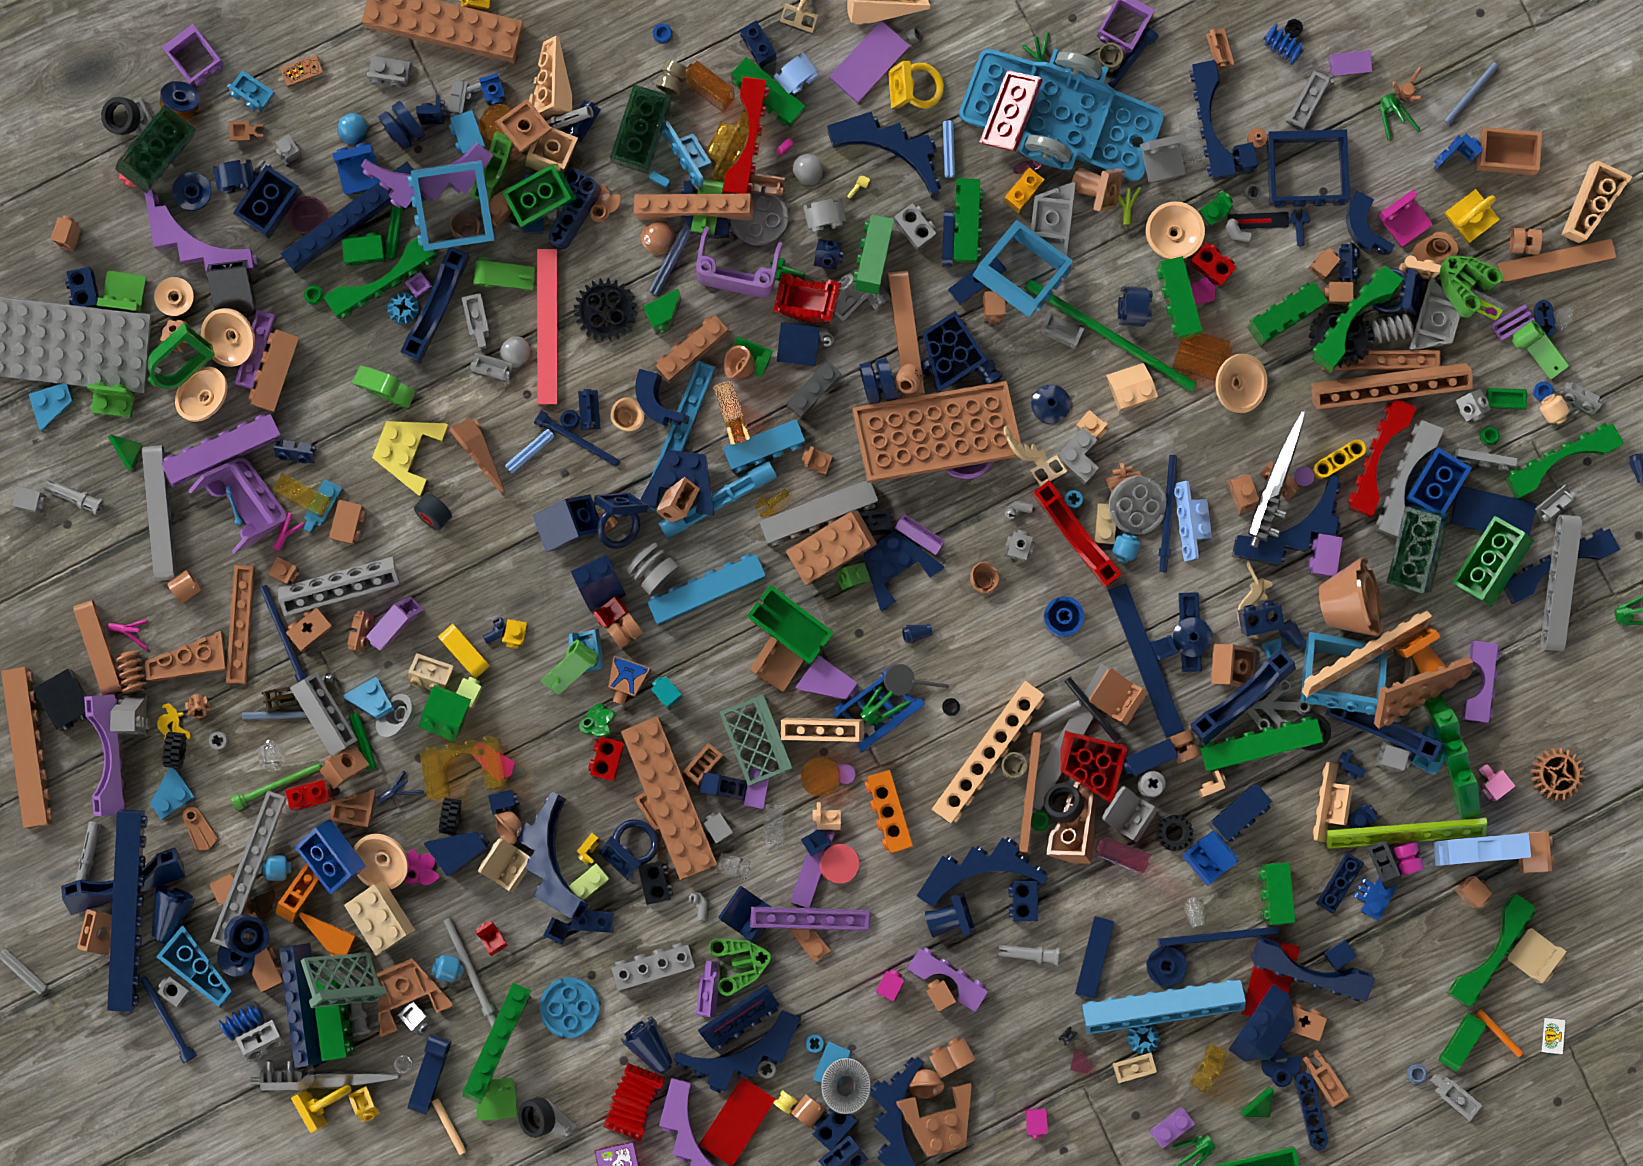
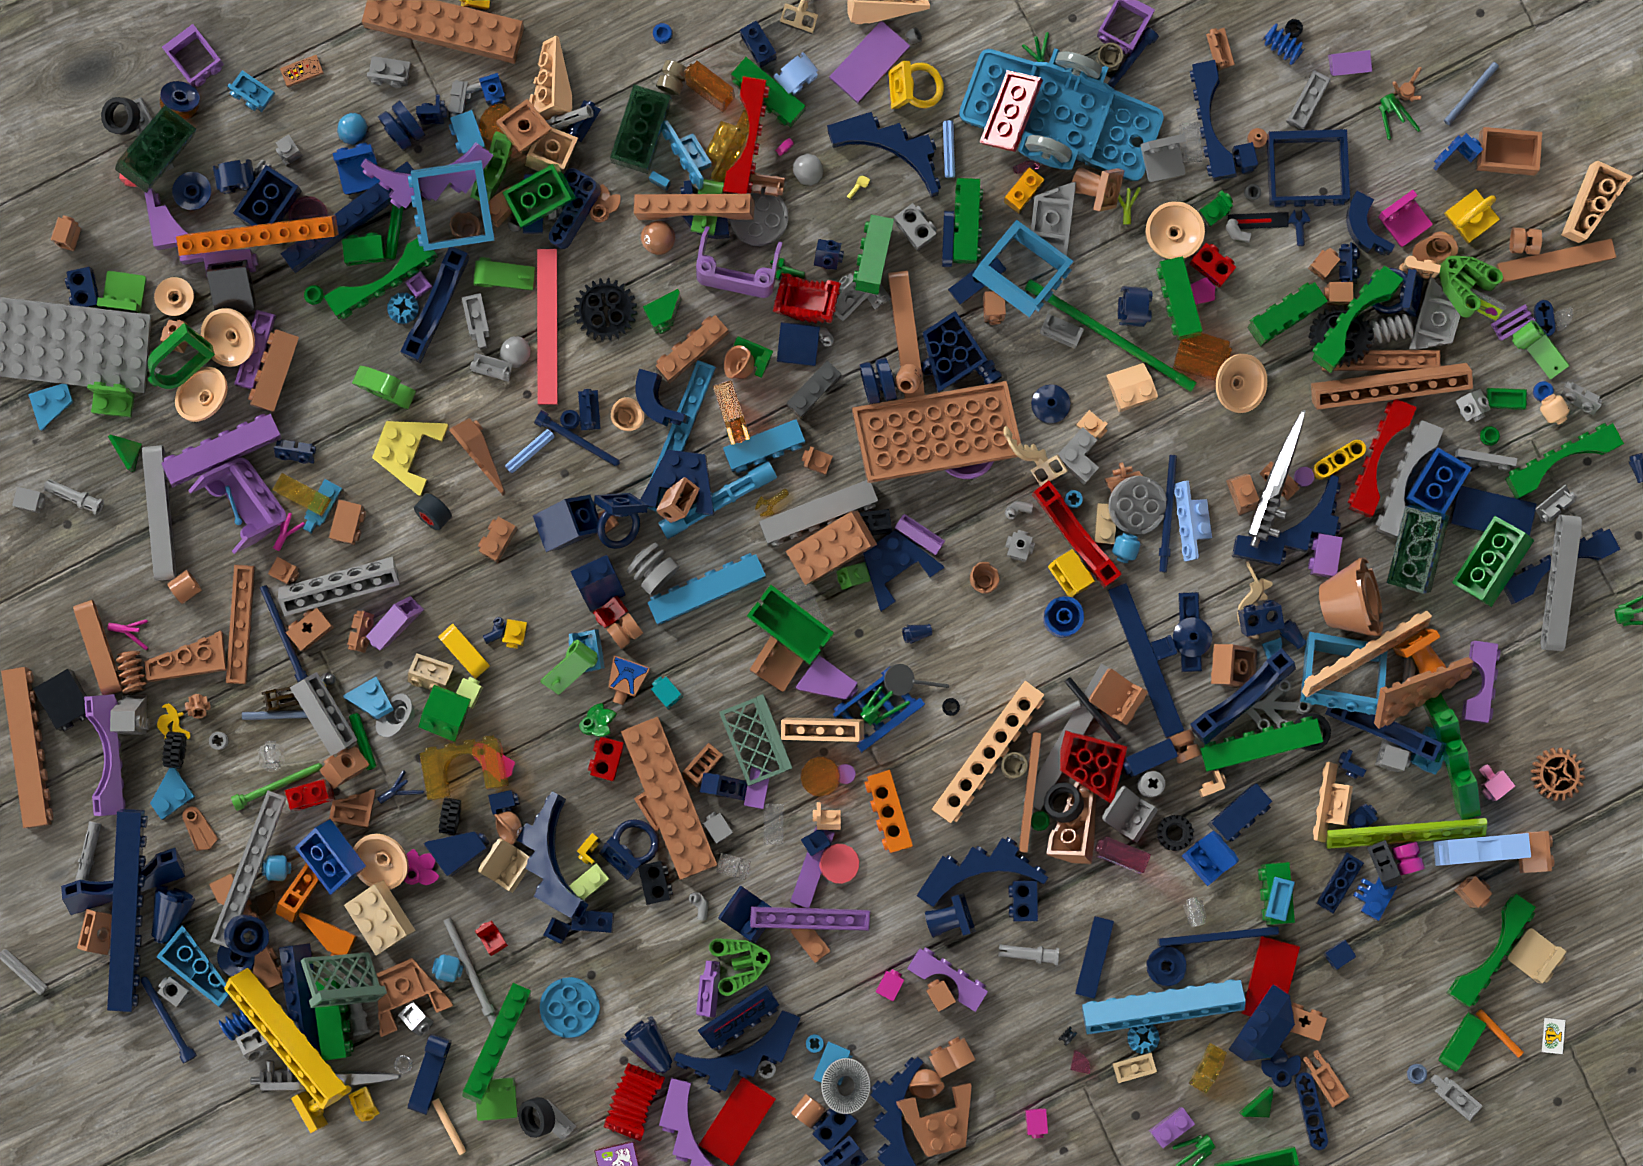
(242, 131): nougat plate -> none
(257, 235): none -> orange brick
(285, 1038): none -> yellow brick
(498, 539): none -> nougat brick
(653, 967): light grey brick -> none
(670, 260): sand blue axle -> none
(785, 1102): light yellow wheel -> none
(824, 214): light grey brick -> none
(1071, 573): none -> yellow brick
(1279, 898): none -> dark azure tile
(1351, 982): dark blue arch -> none

